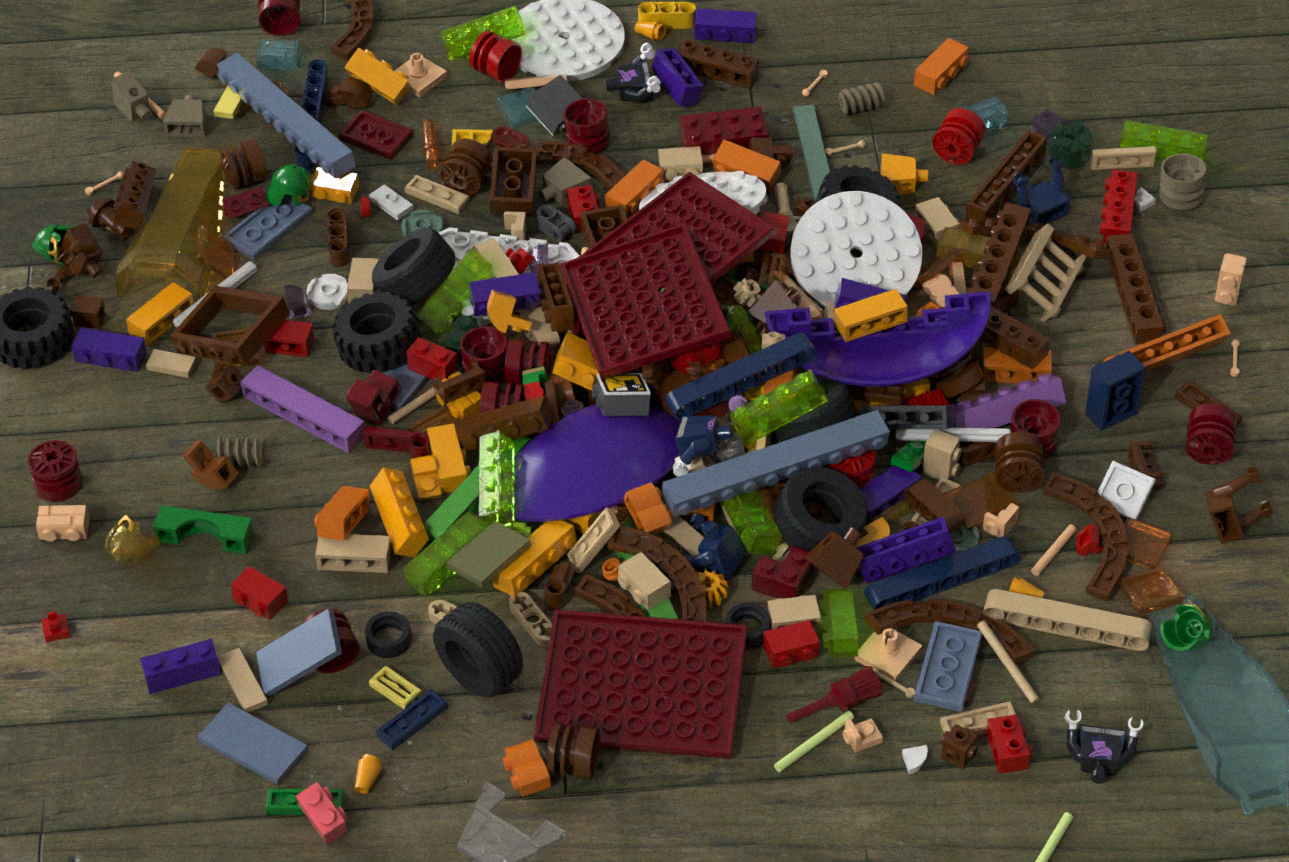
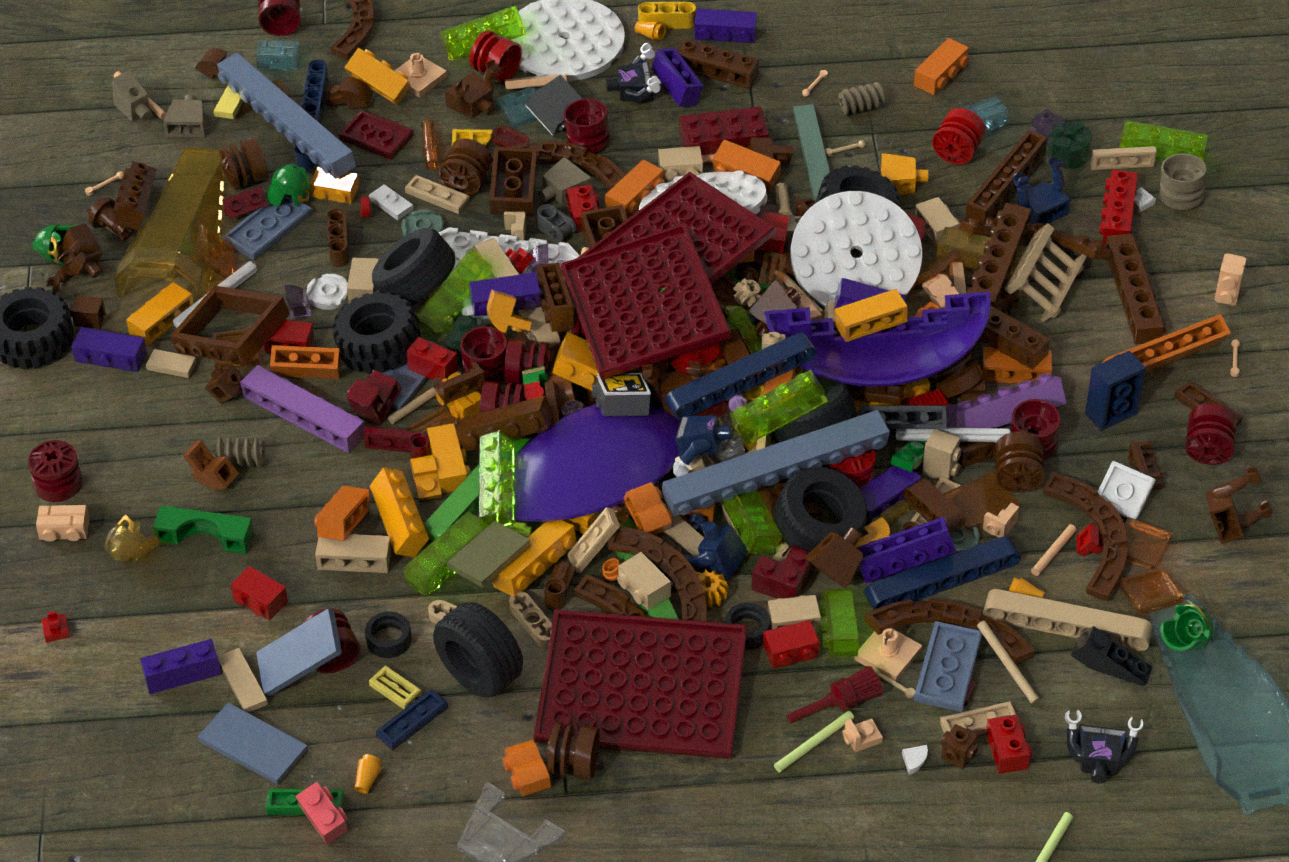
(305, 362): none -> orange brick
(473, 94): none -> reddish brown torso
(1109, 657): none -> black slope

